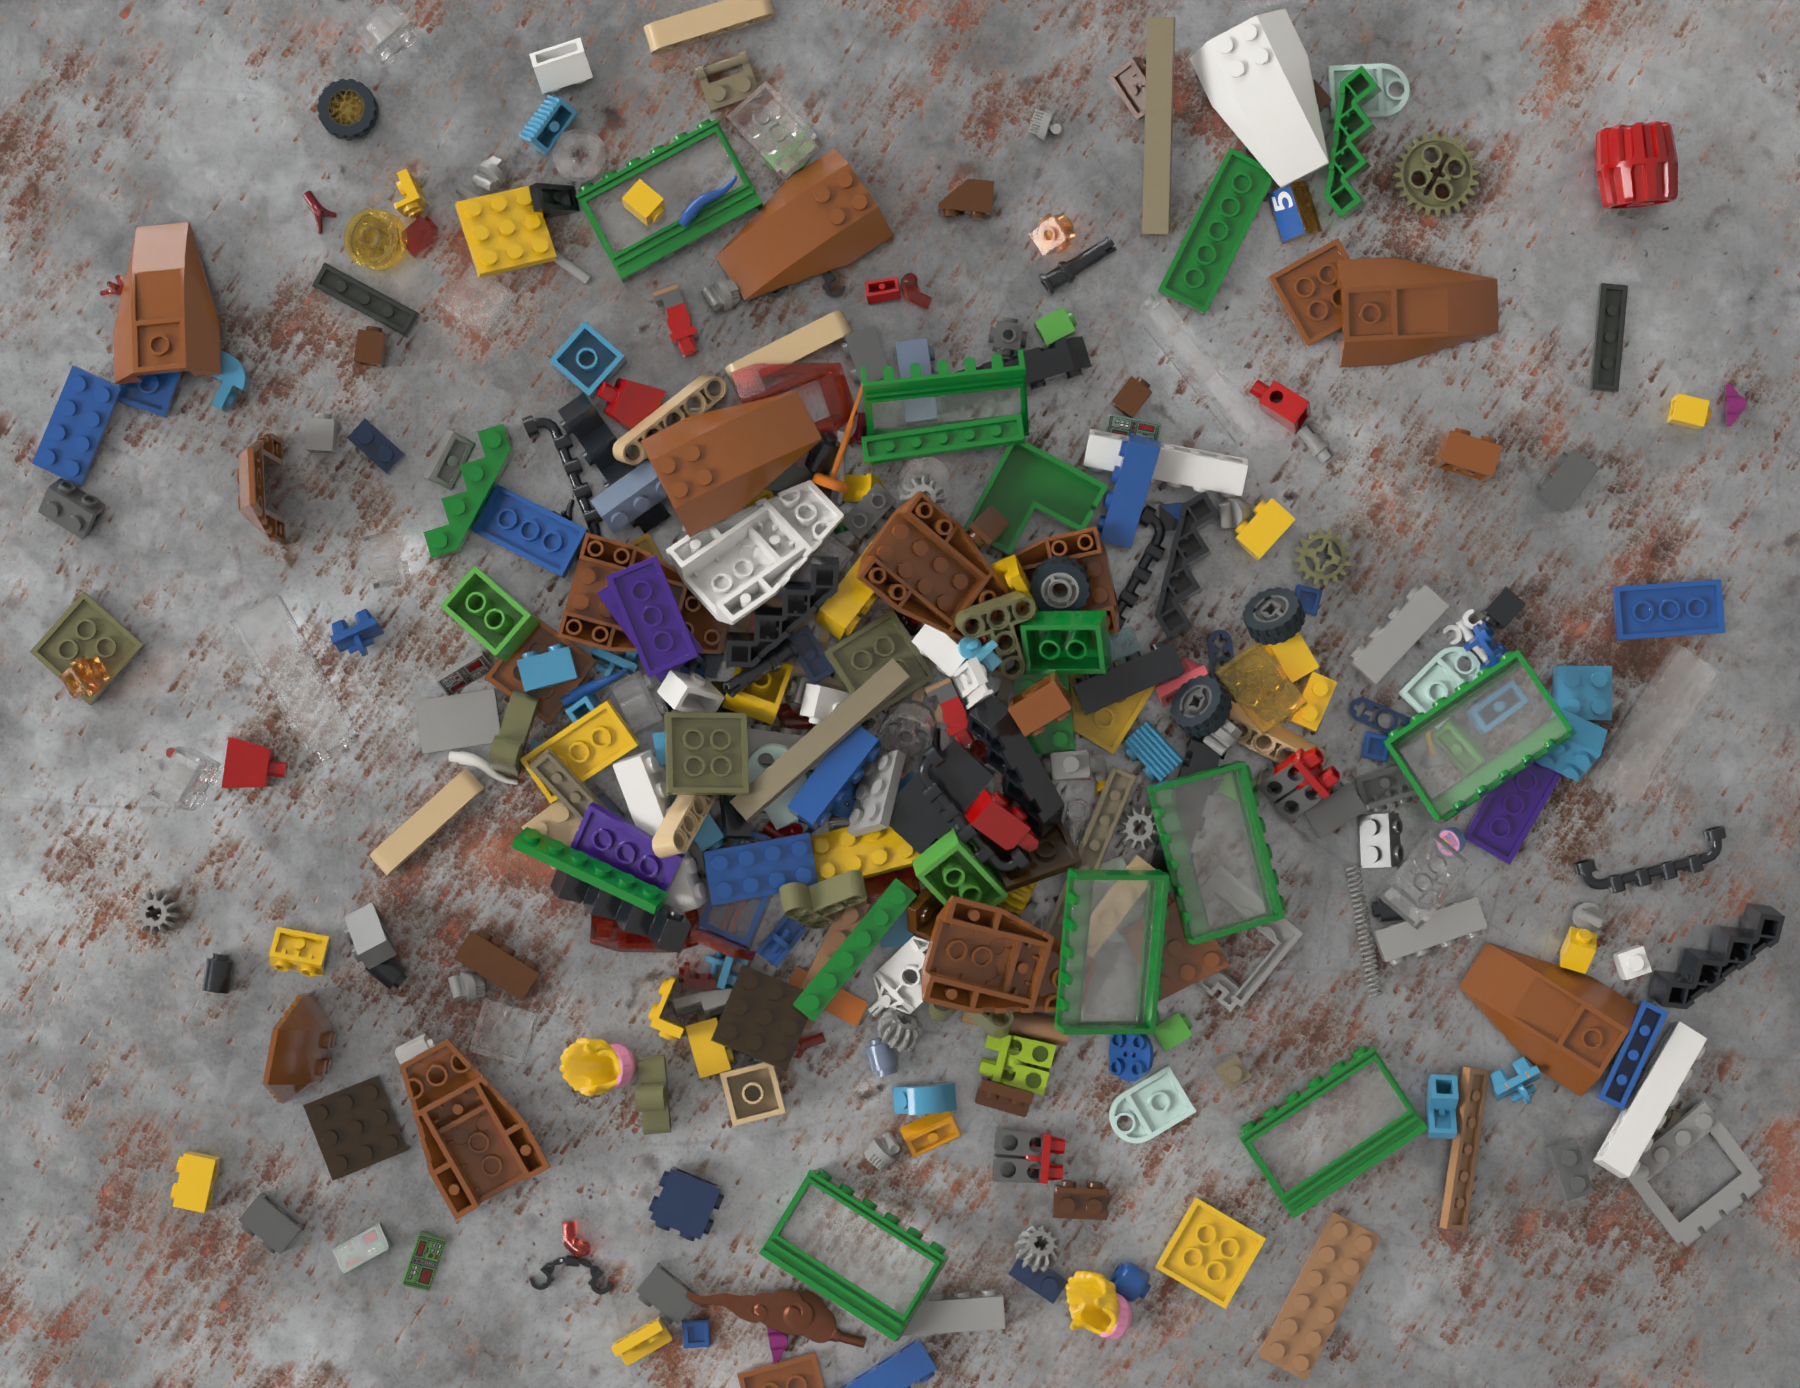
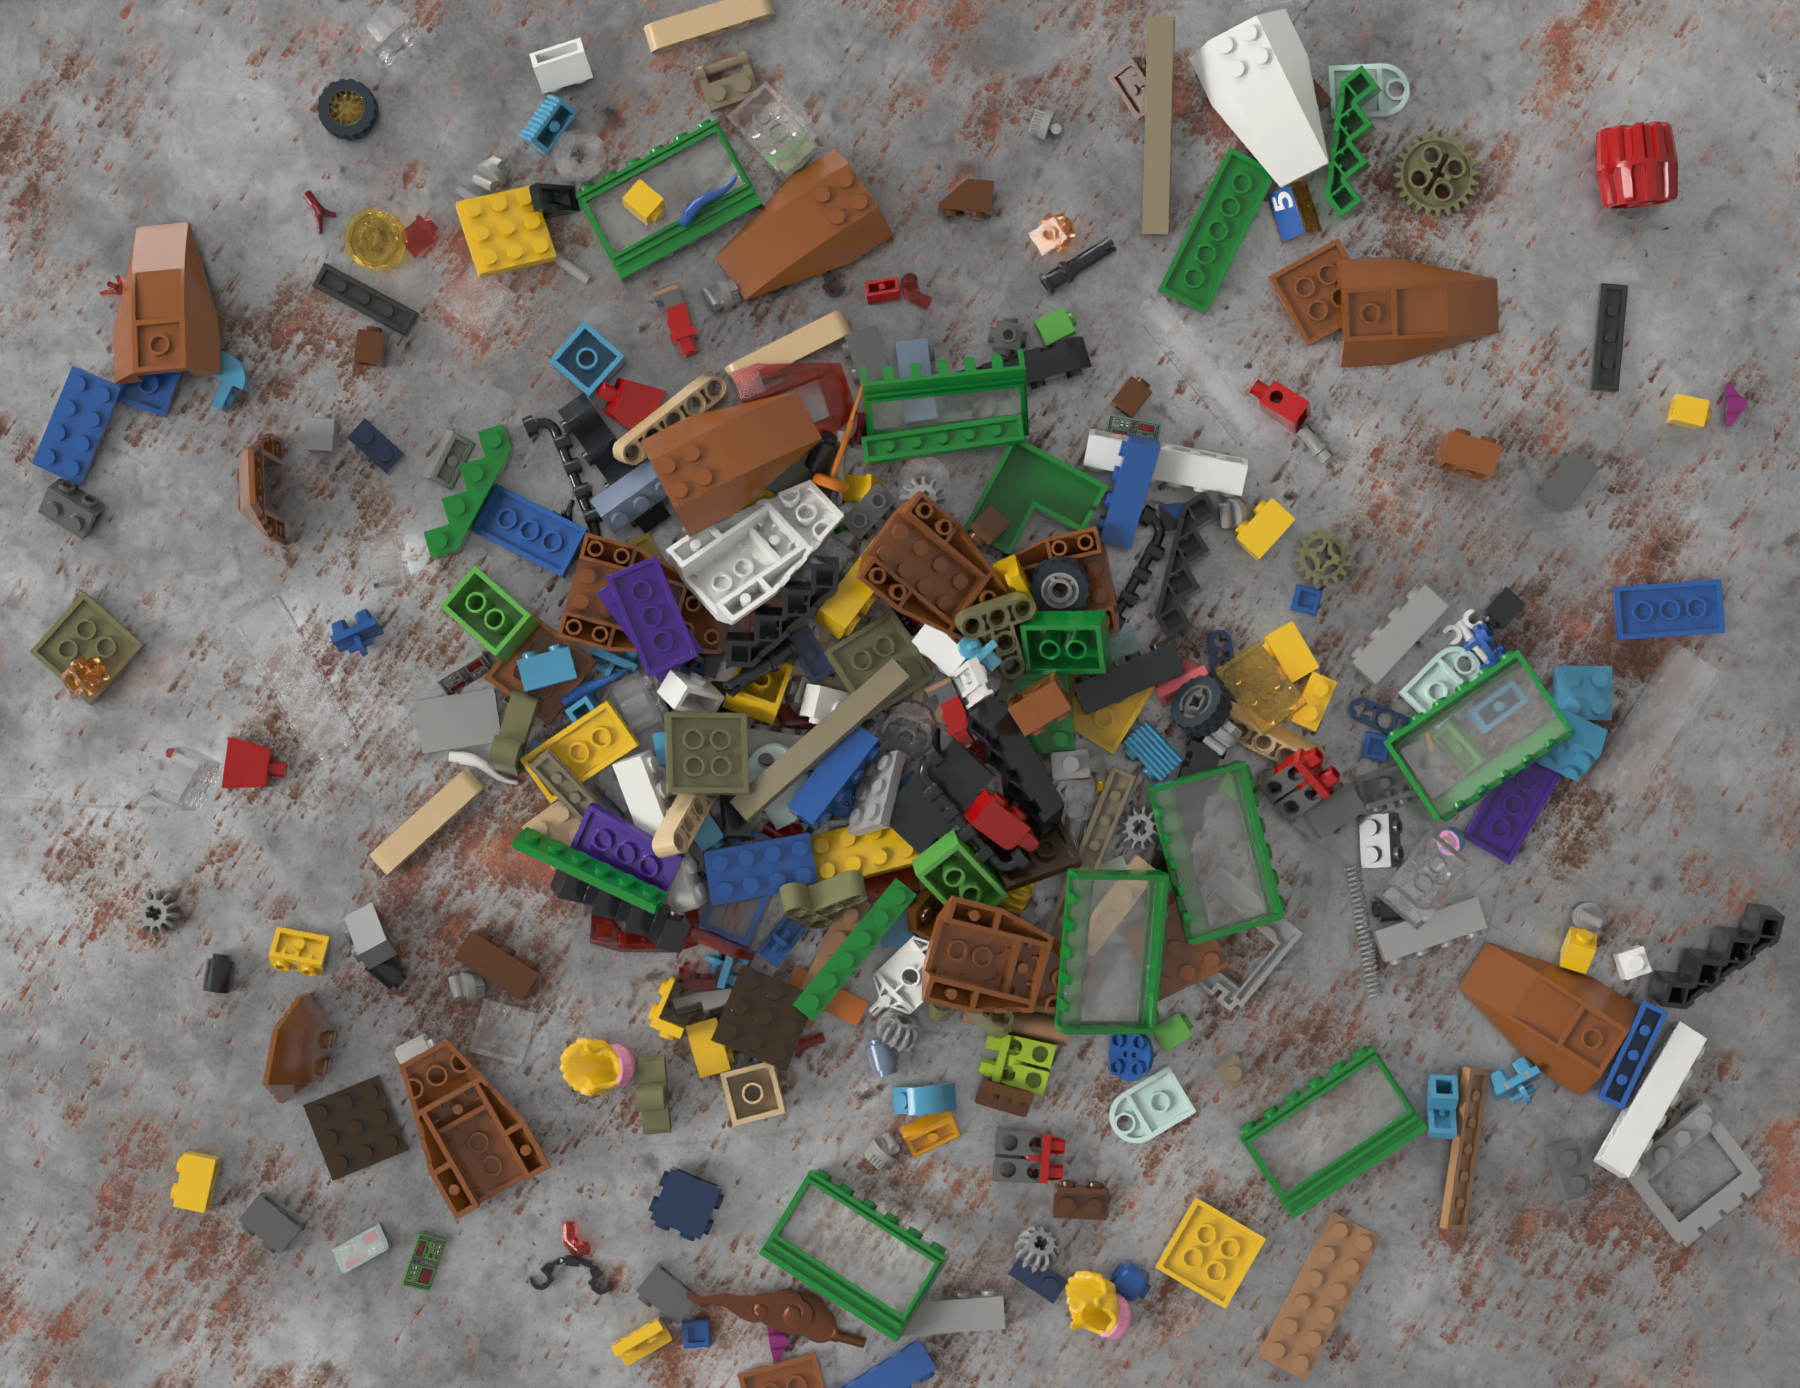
(415, 198): yellow bracket -> none
(1274, 616): black wheel -> none
(1666, 869): black bar -> none

